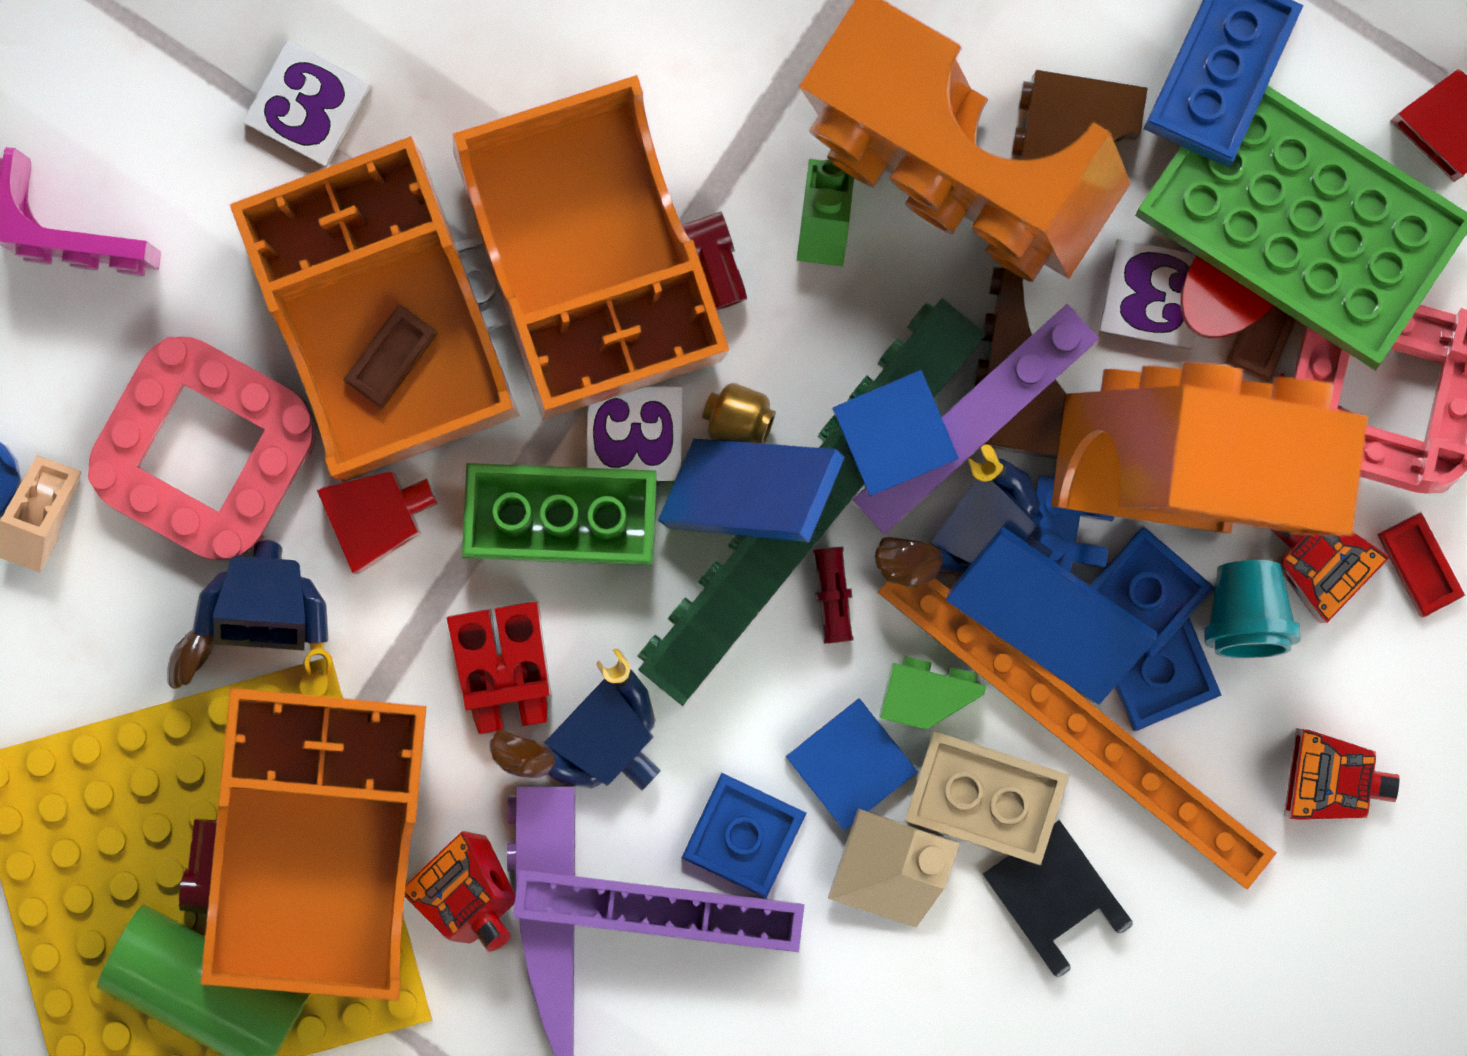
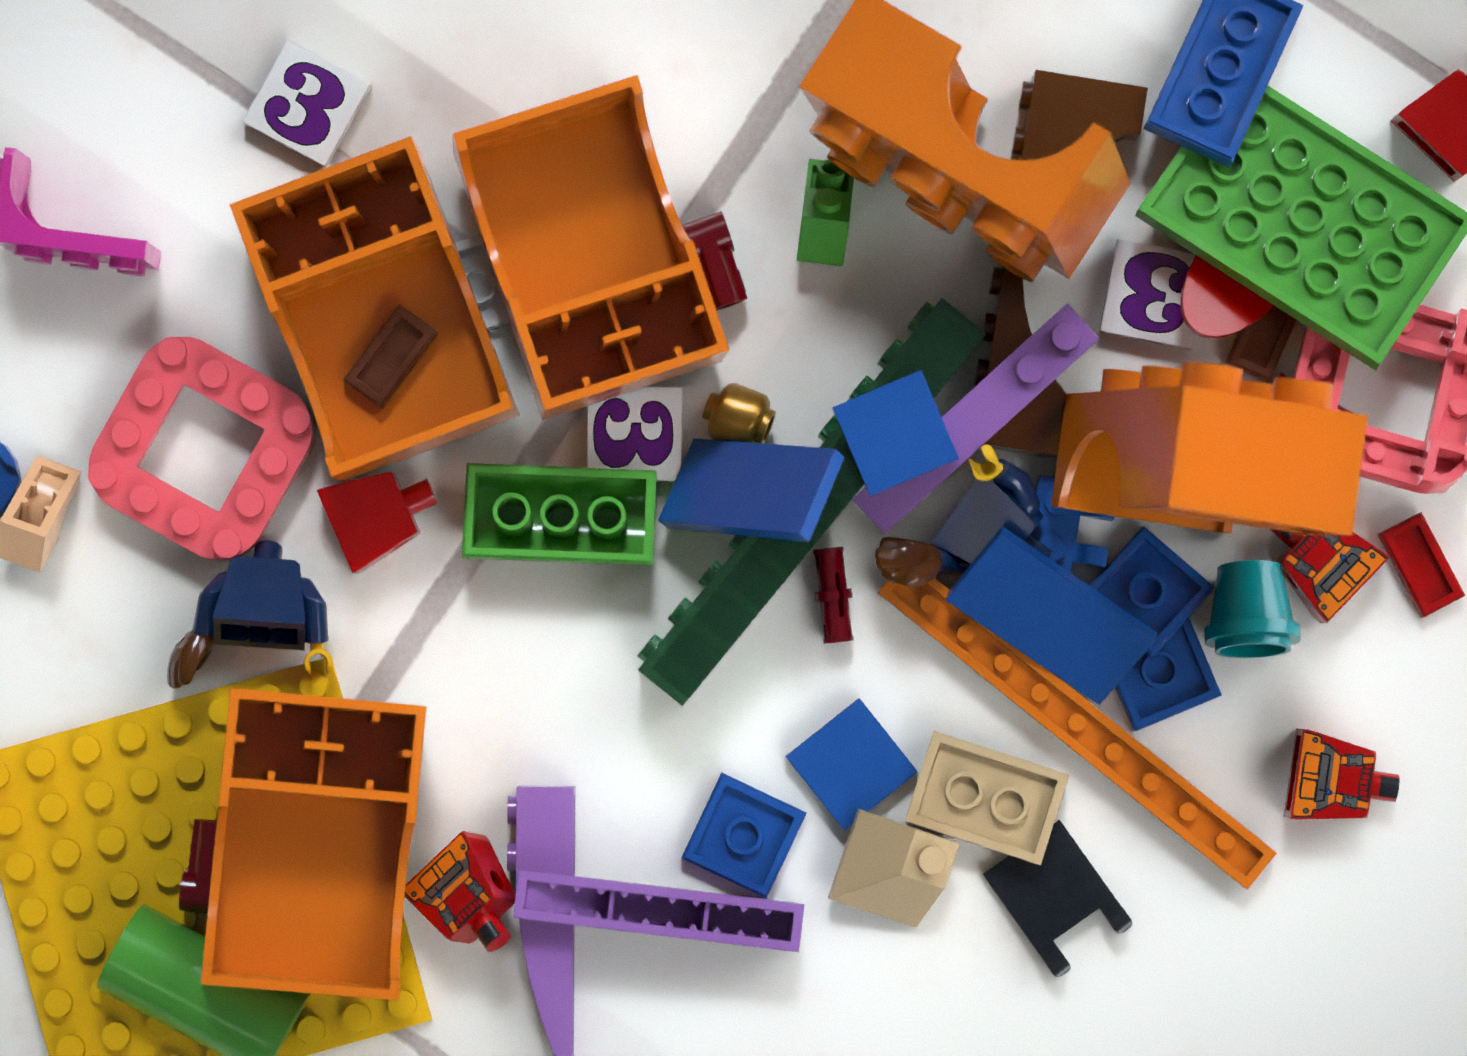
(502, 678): red hips -> none
(594, 741): dark blue torso -> none
(924, 697): bright green slope -> none

